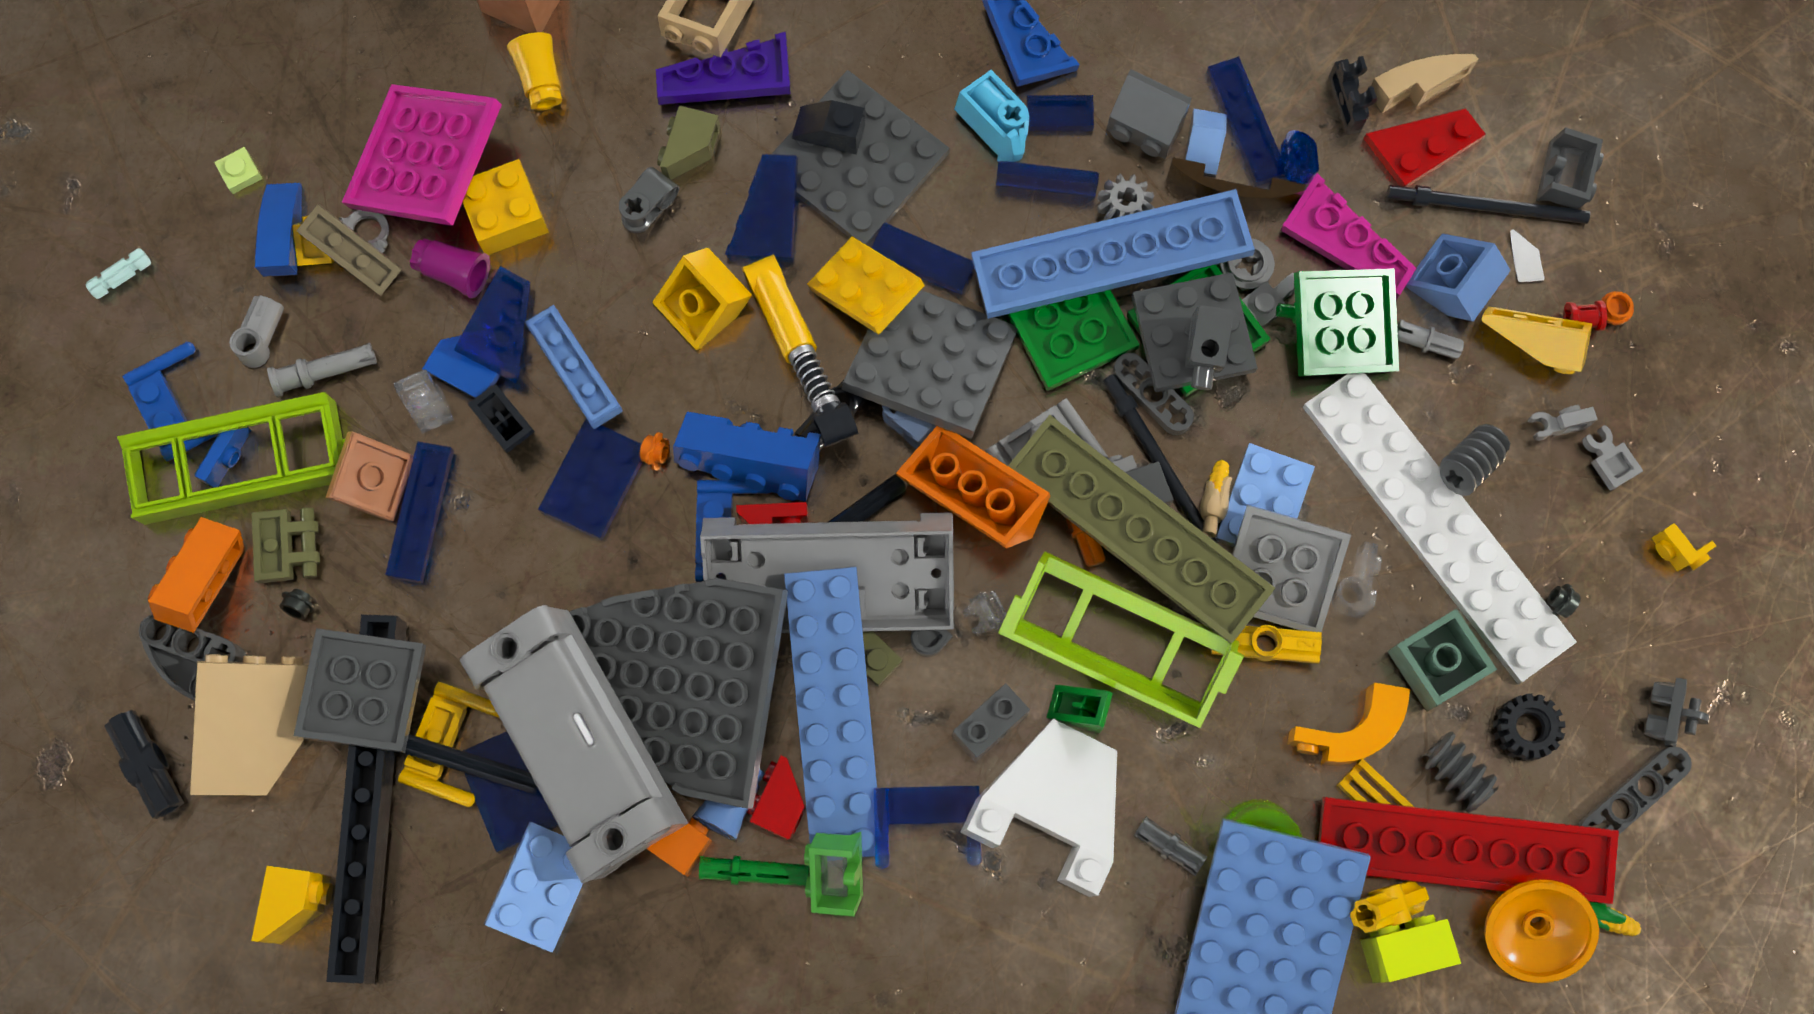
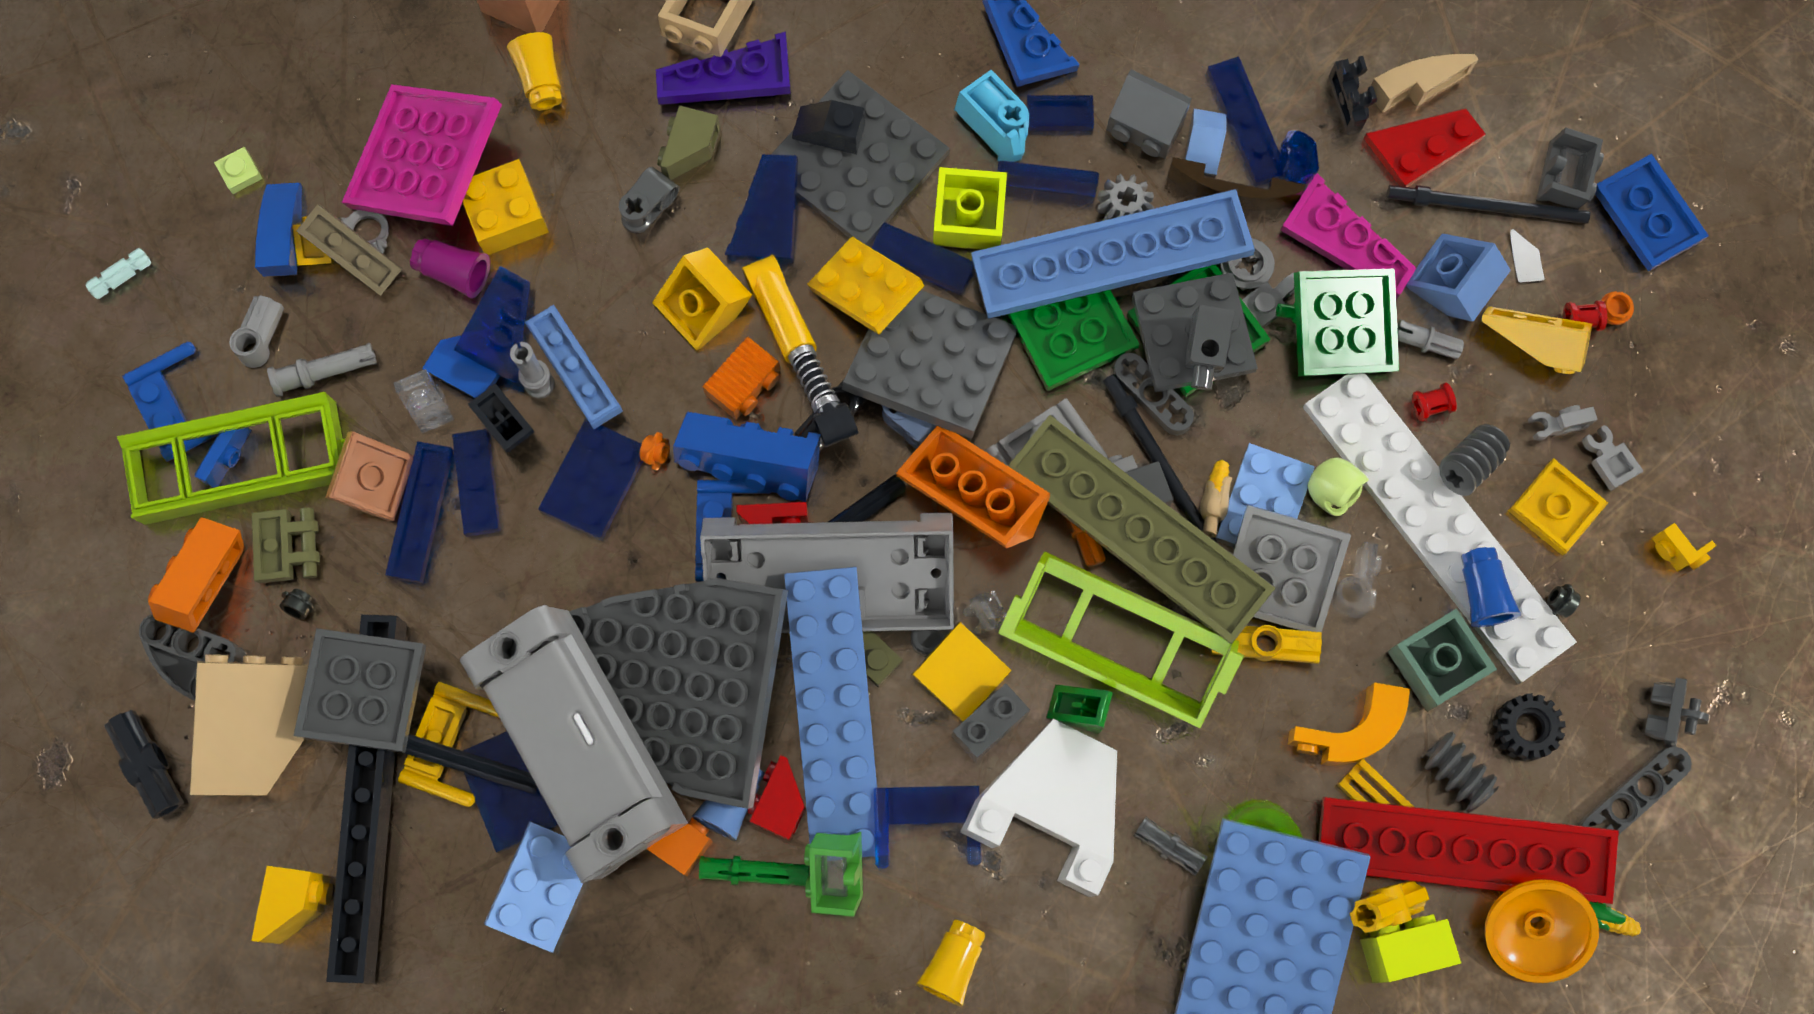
(476, 482): none -> clear blue plate
(532, 372): none -> light grey pin
(743, 379): none -> orange brick
(953, 963): none -> yellow plant
(961, 672): none -> yellow tile
(969, 208): none -> neon yellow brick
(1334, 484): none -> yellowish green helmet
(1434, 402): none -> red bush
(1488, 588): none -> blue plant
(1558, 506): none -> yellow tile
(1650, 212): none -> blue plate

